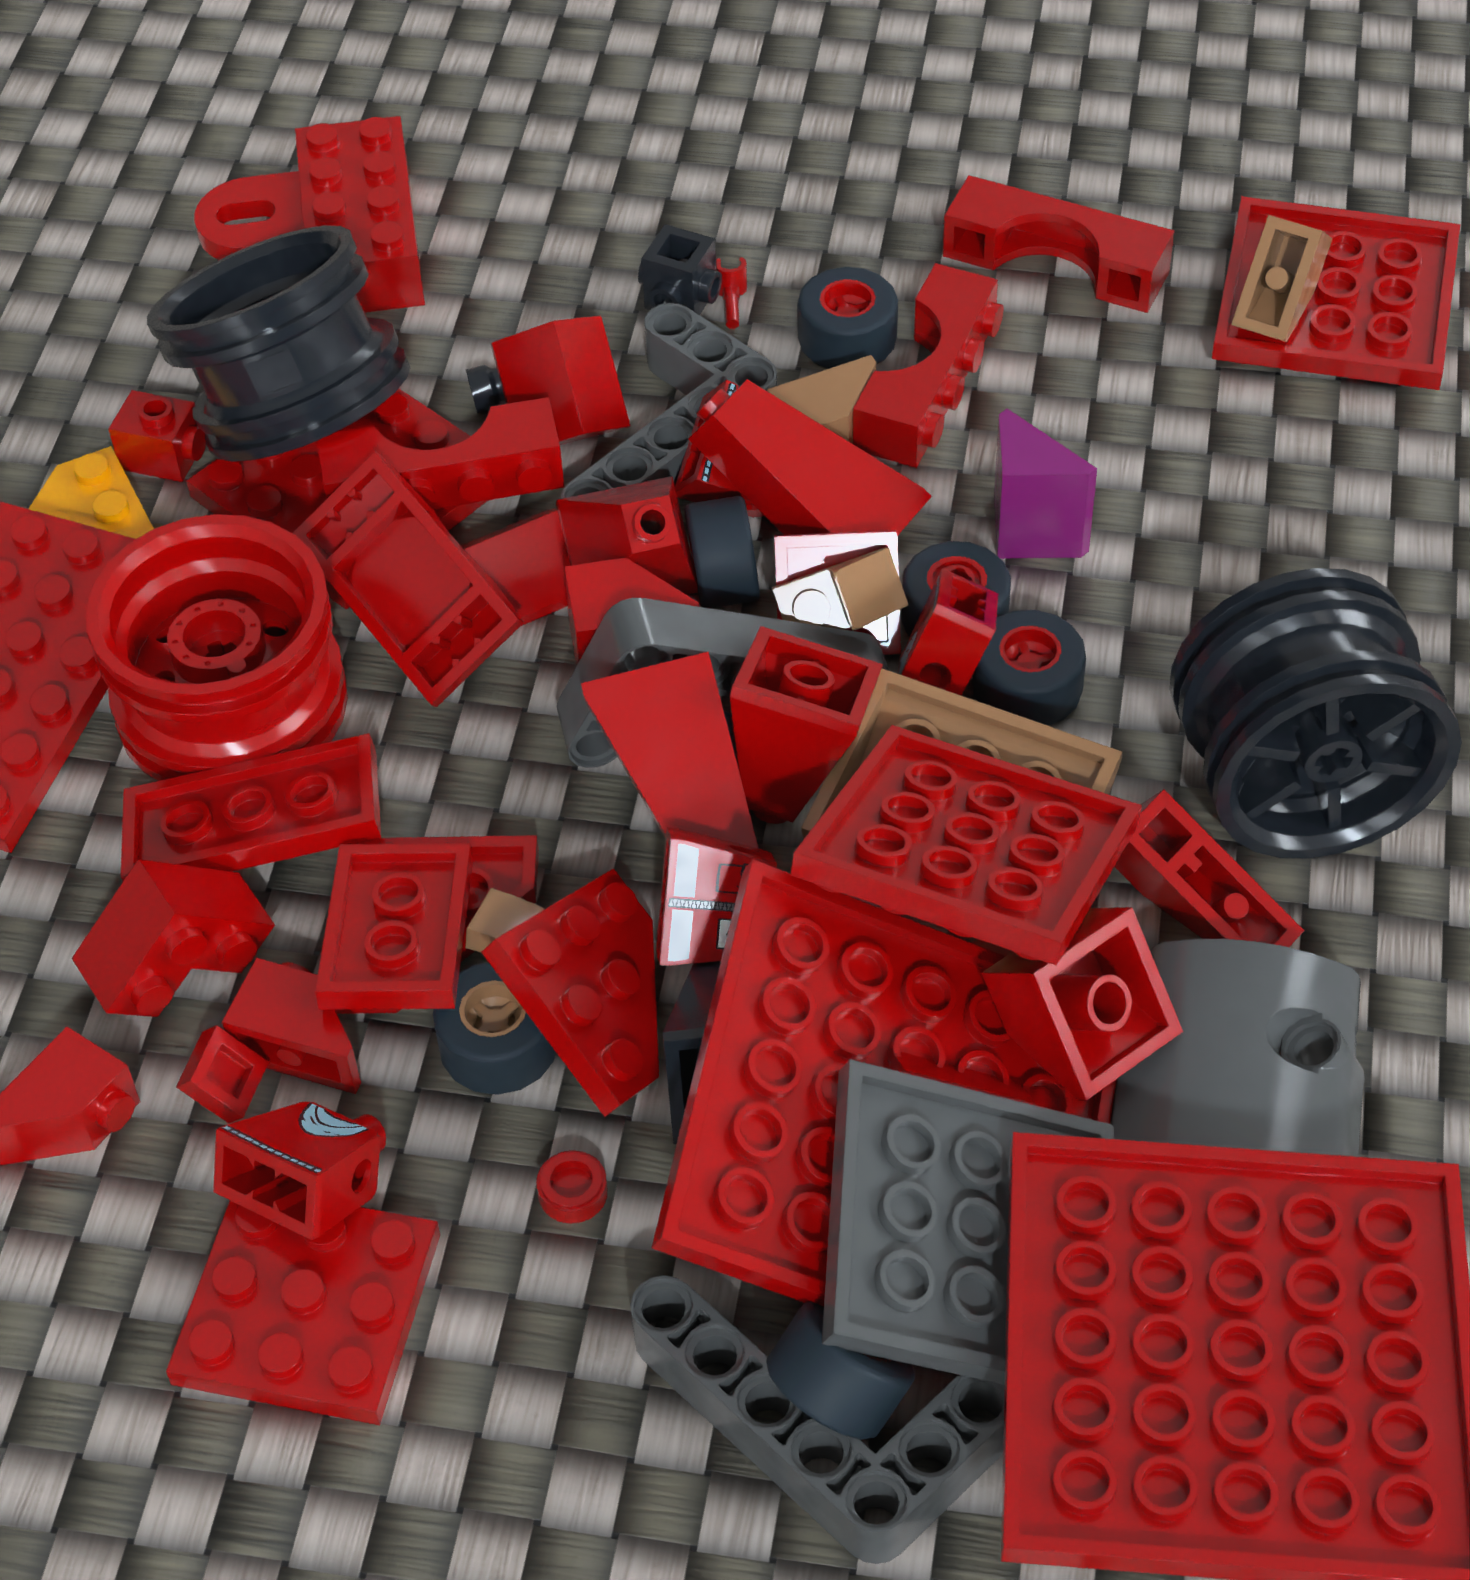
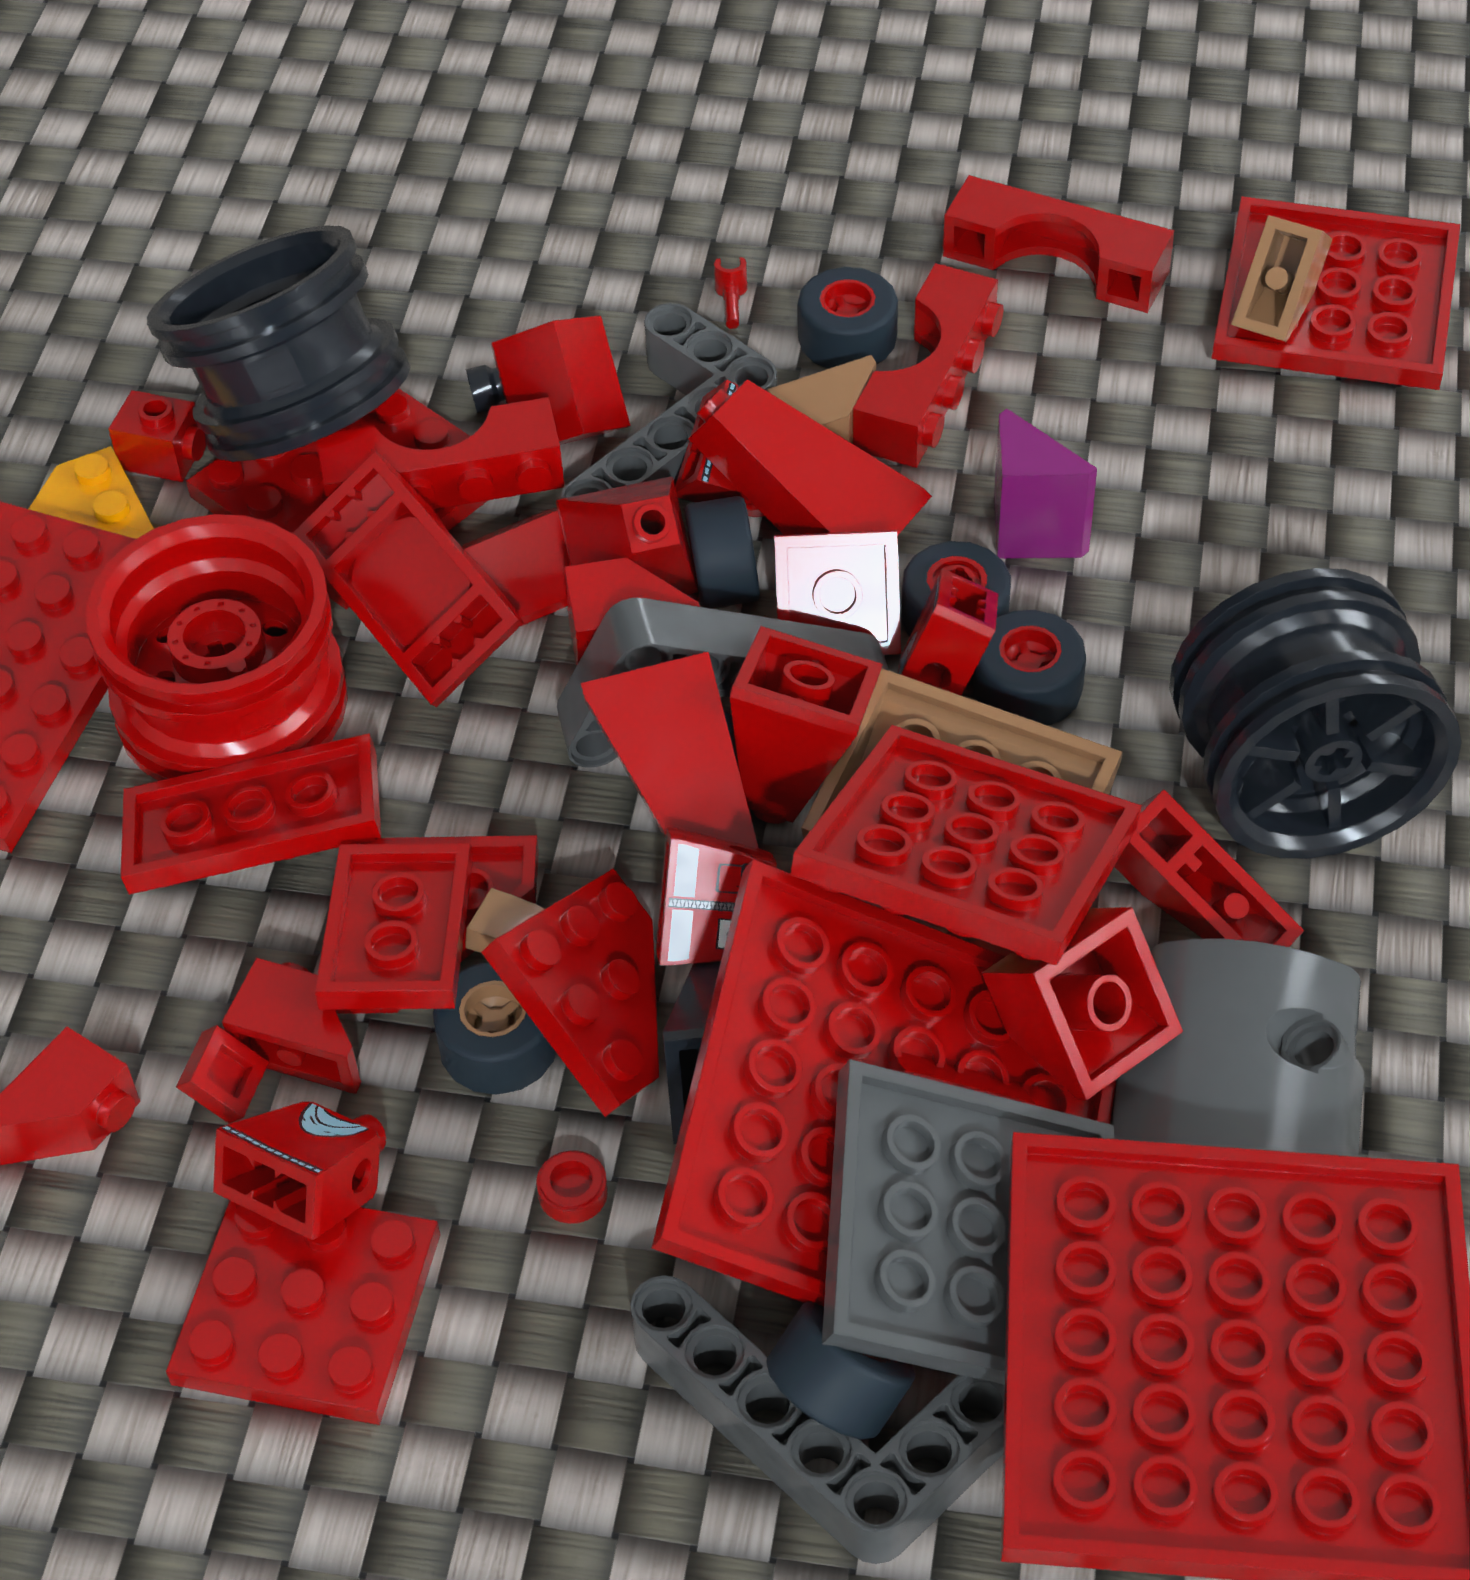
(163, 927): red brick -> none
(345, 178): red brick -> none
(680, 270): black brick -> none
(845, 593): medium nougat slope -> none

